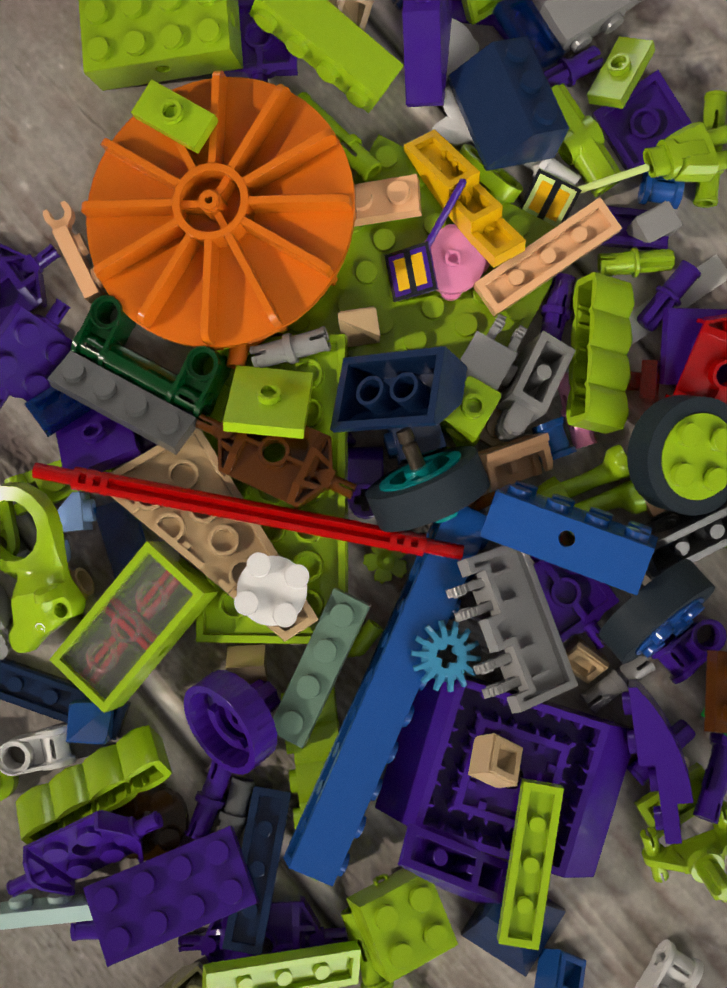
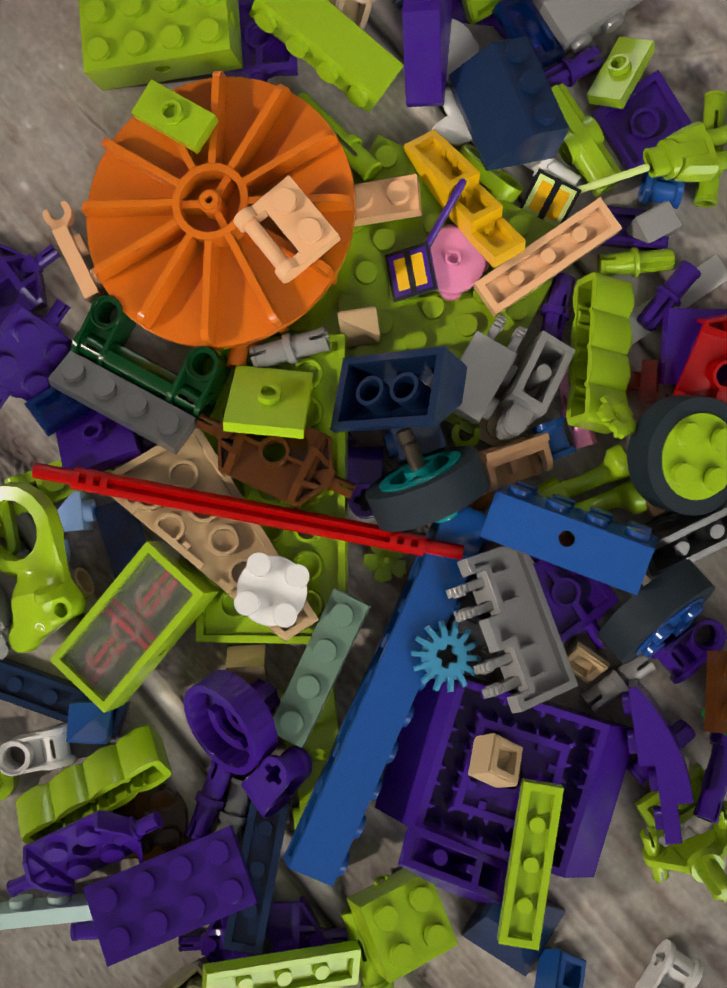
(277, 780): none -> dark purple piece
(297, 220): none -> light nougat plate
(365, 638): lime arm -> none
(472, 414): lime bracket -> none
(616, 416): none -> lime plant

